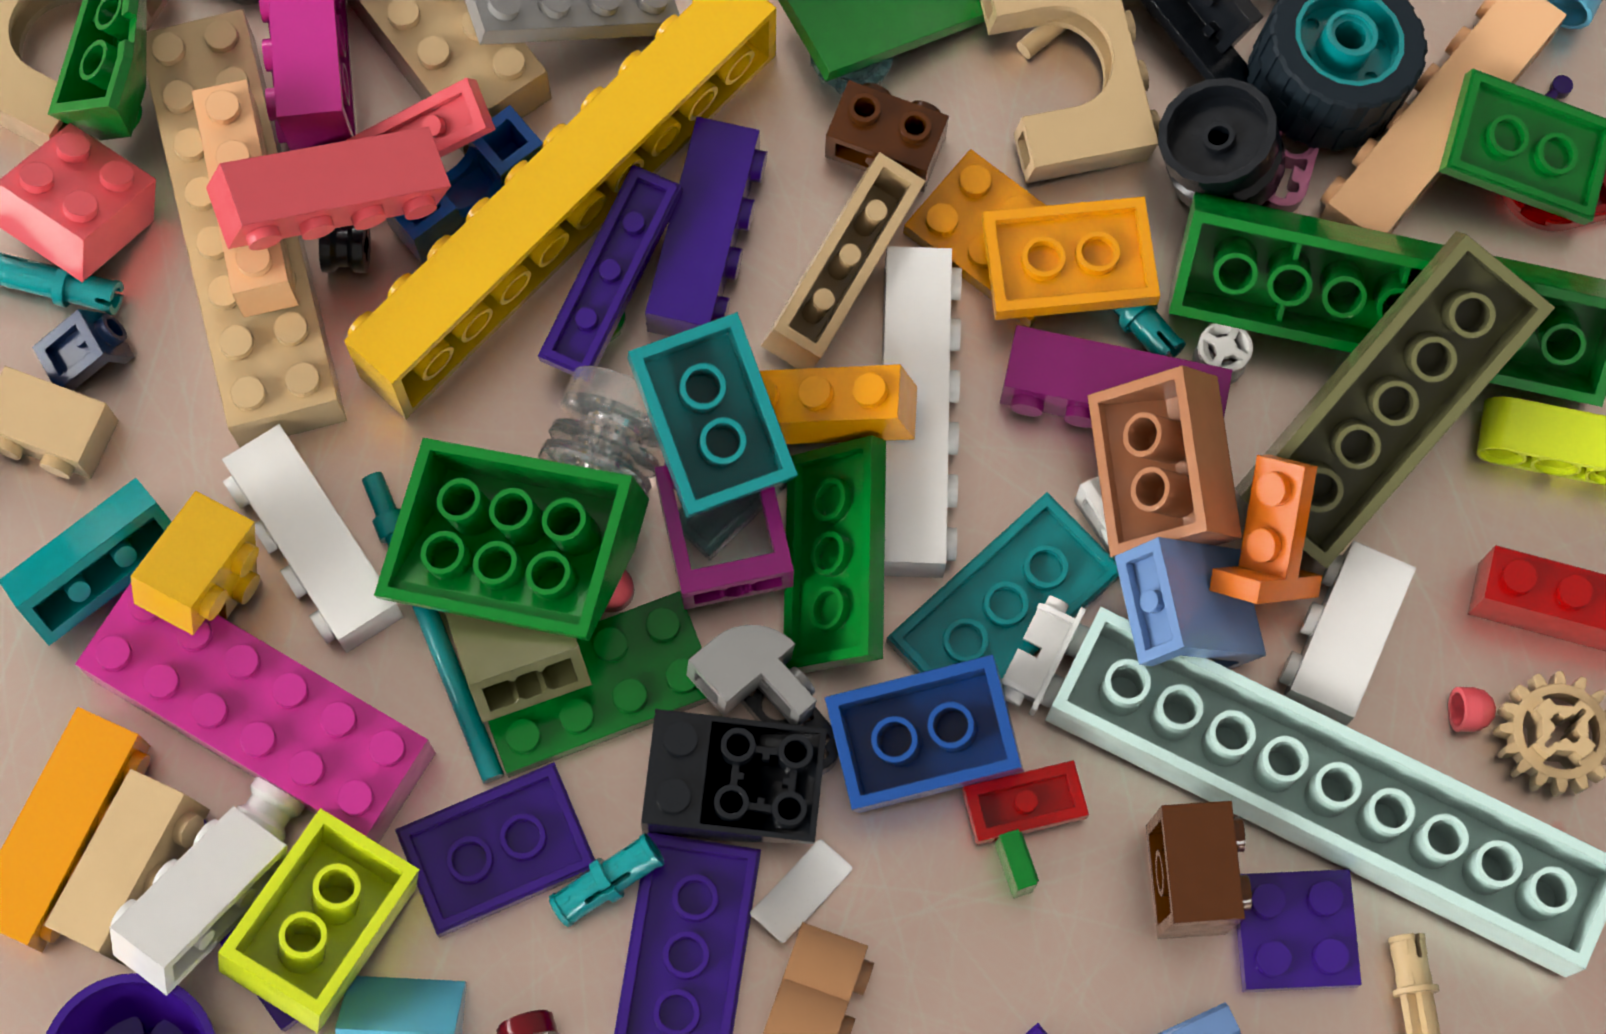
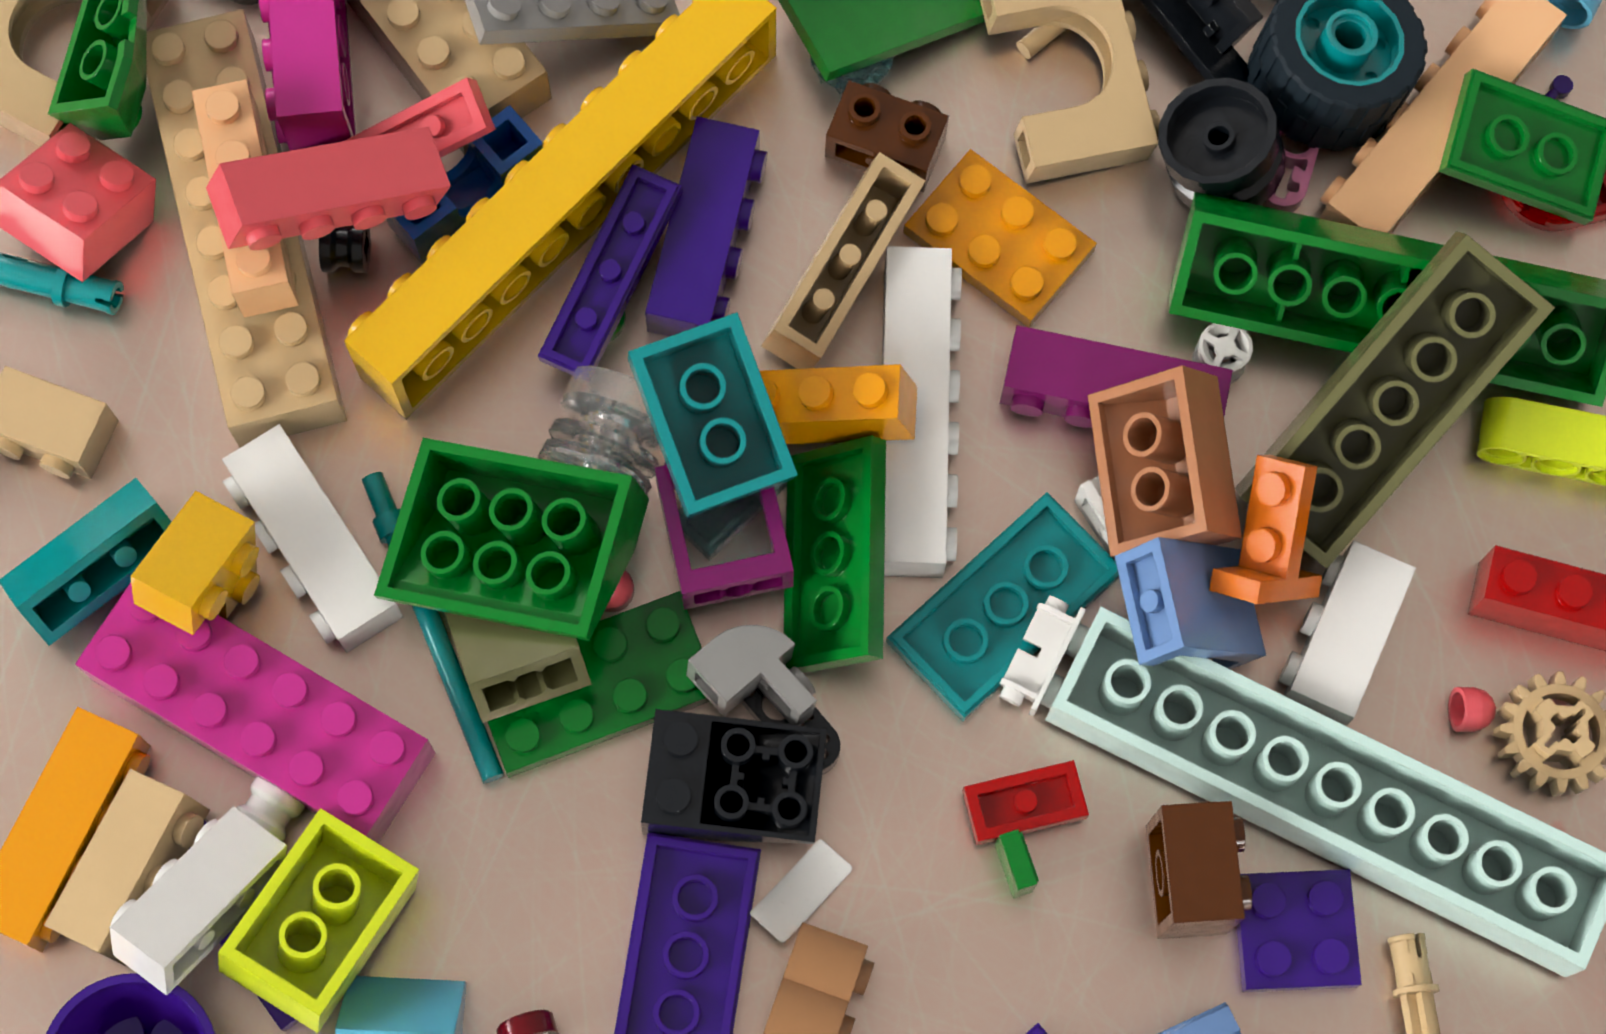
(82, 347): dark blue bracket -> none
(496, 849): dark purple tile -> none
(606, 880): teal pin -> none
(924, 734): blue brick -> none
(1070, 258): light orange plate -> none
(1150, 329): teal pin -> none

